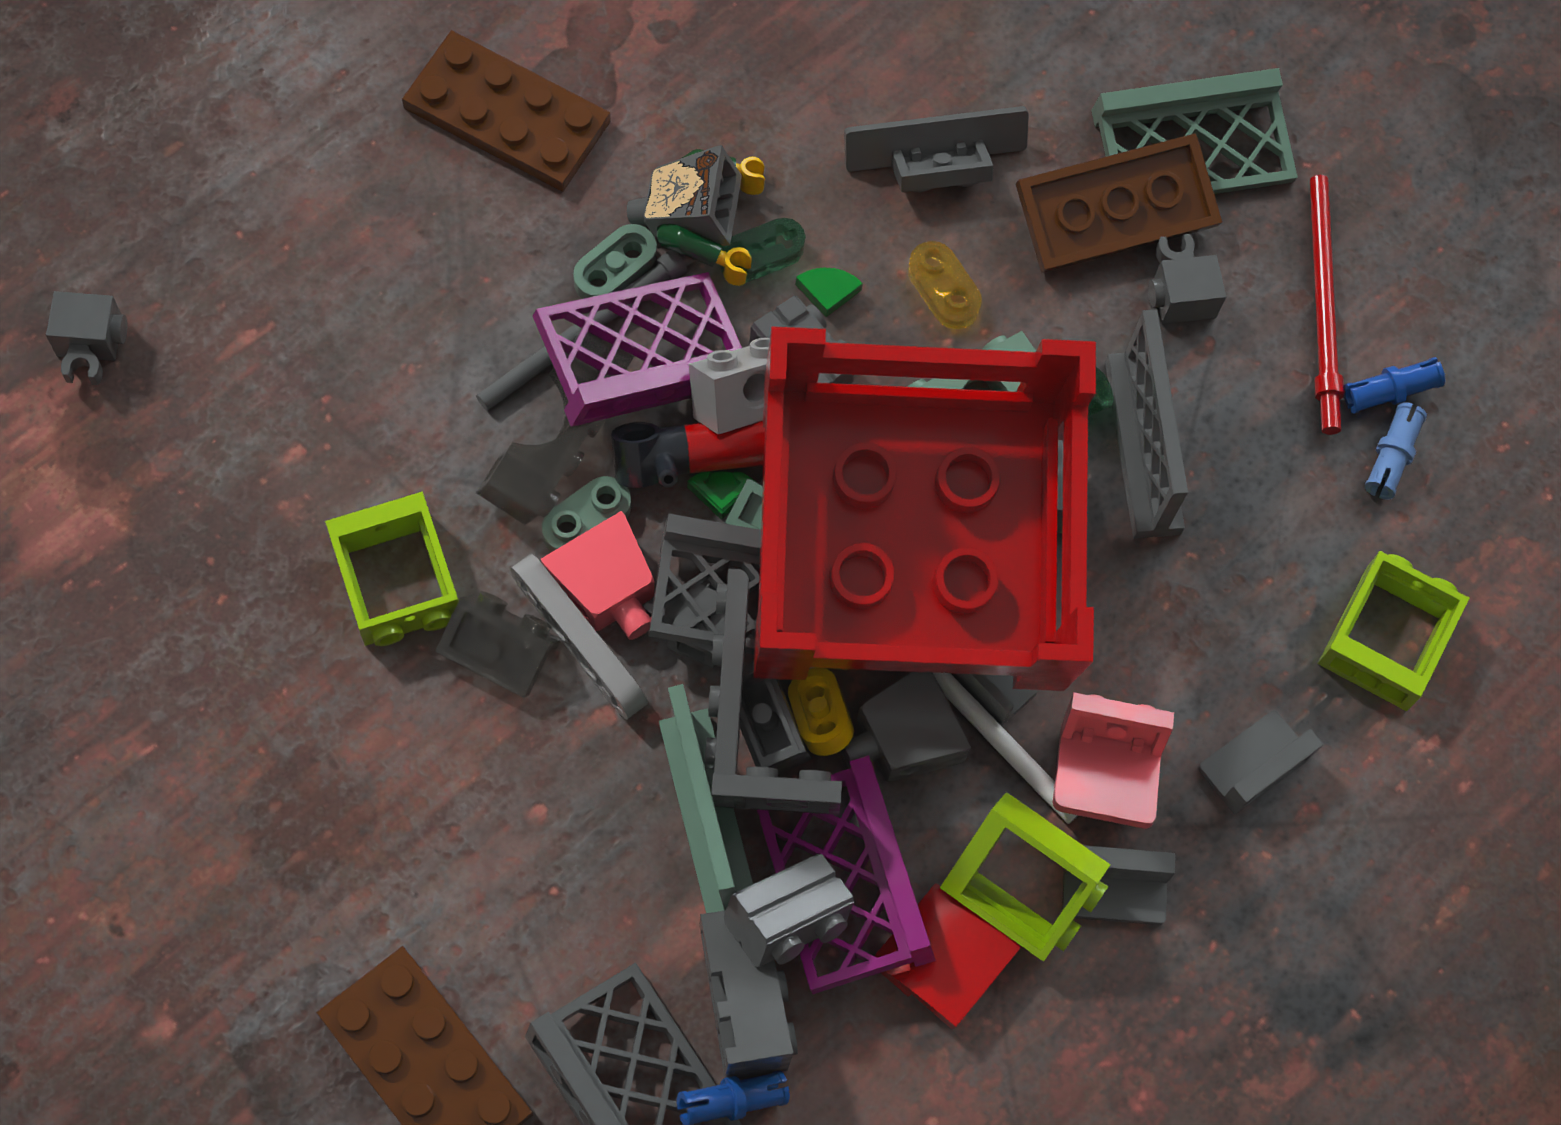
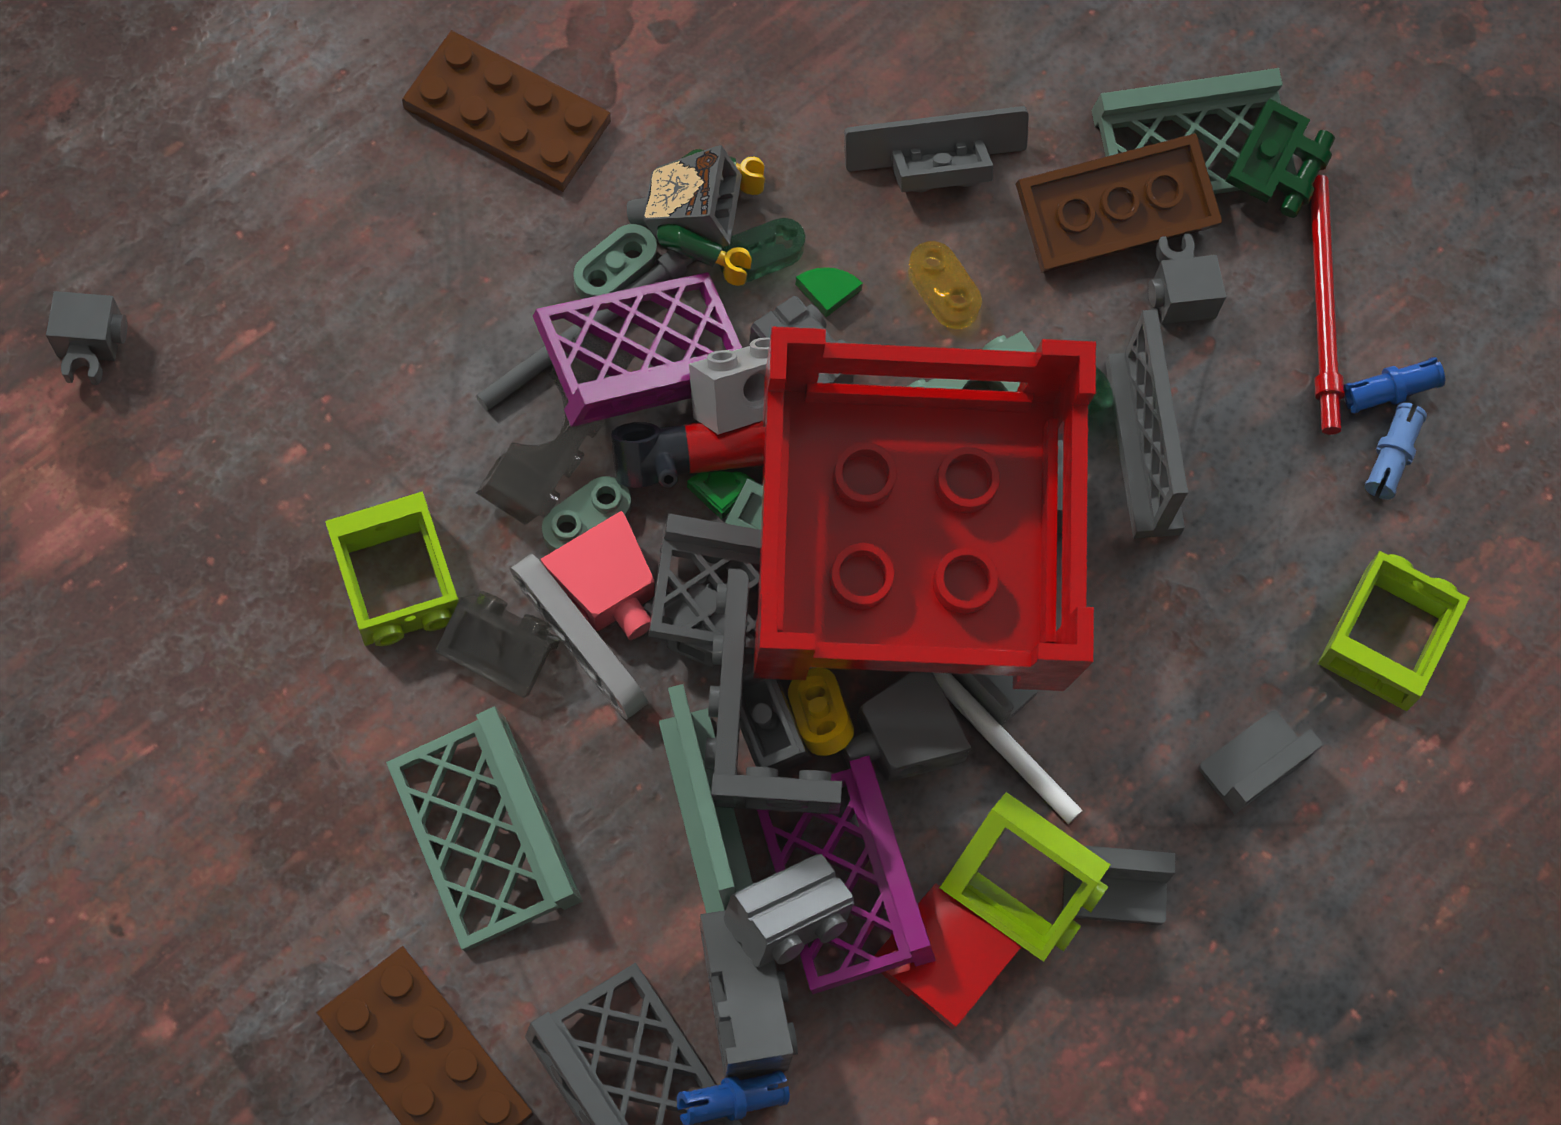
(526, 814): none -> sand green fence
(1110, 760): coral bracket -> none
(1268, 151): none -> dark green plate

